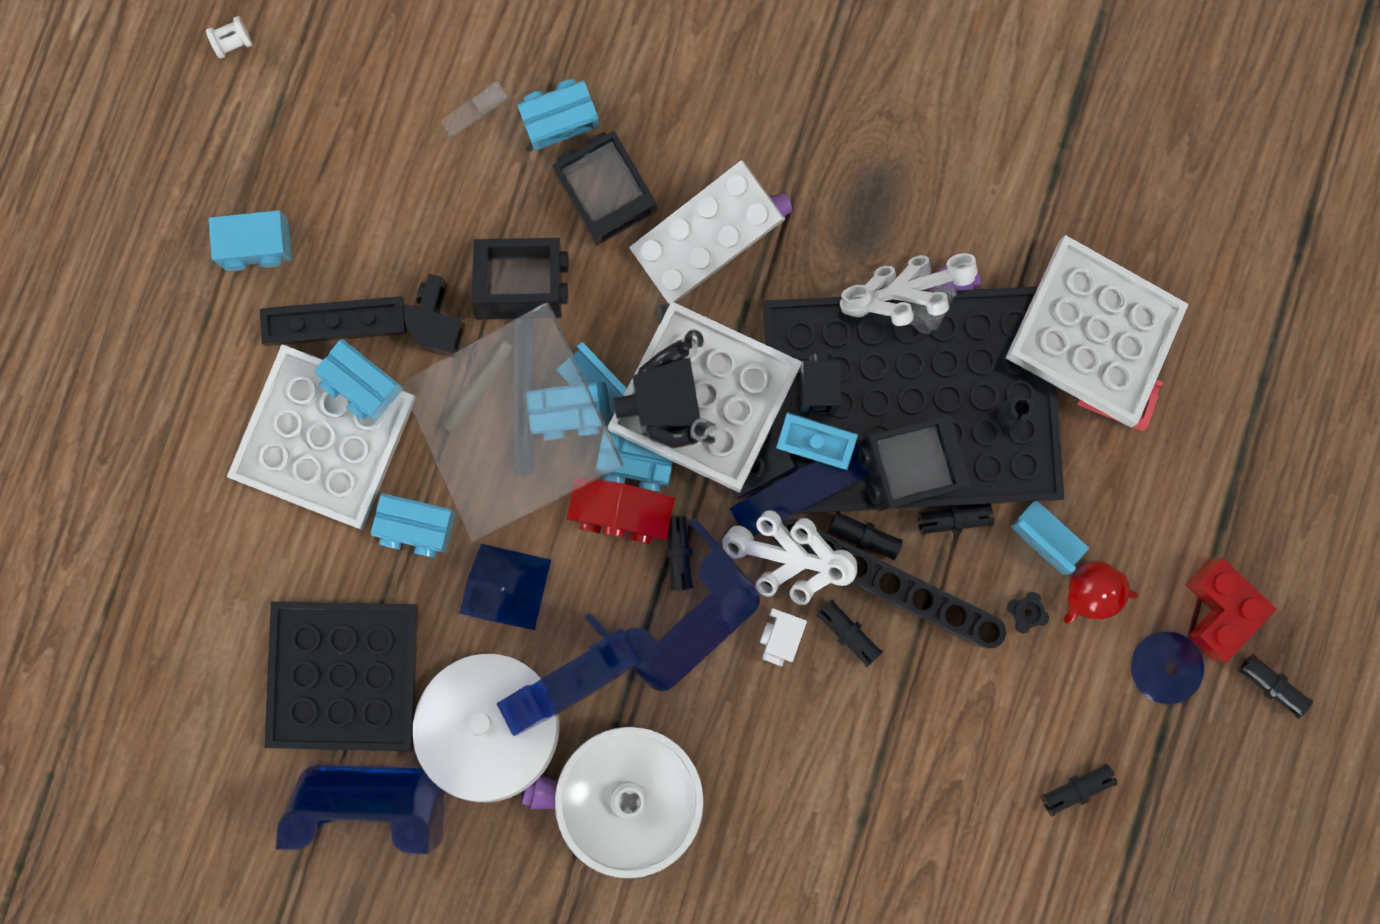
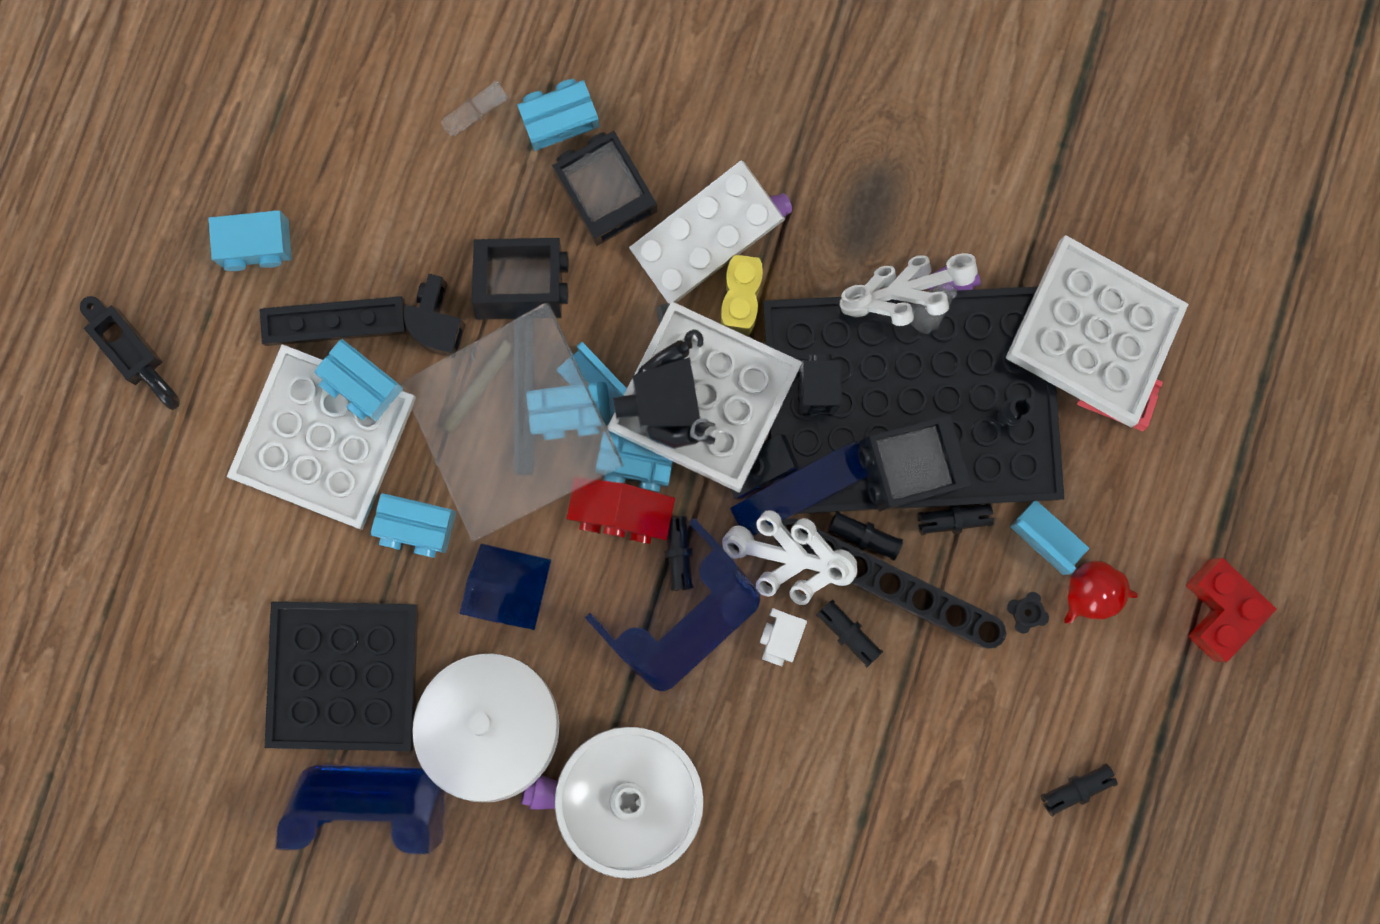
(130, 352): none -> black piece
(229, 37): white bush -> none
(569, 684): clear blue slope -> none
(742, 288): none -> light yellow brick
(817, 440): medium azure panel -> none
(1150, 663): clear blue dish -> none
(1275, 686): black pin -> none

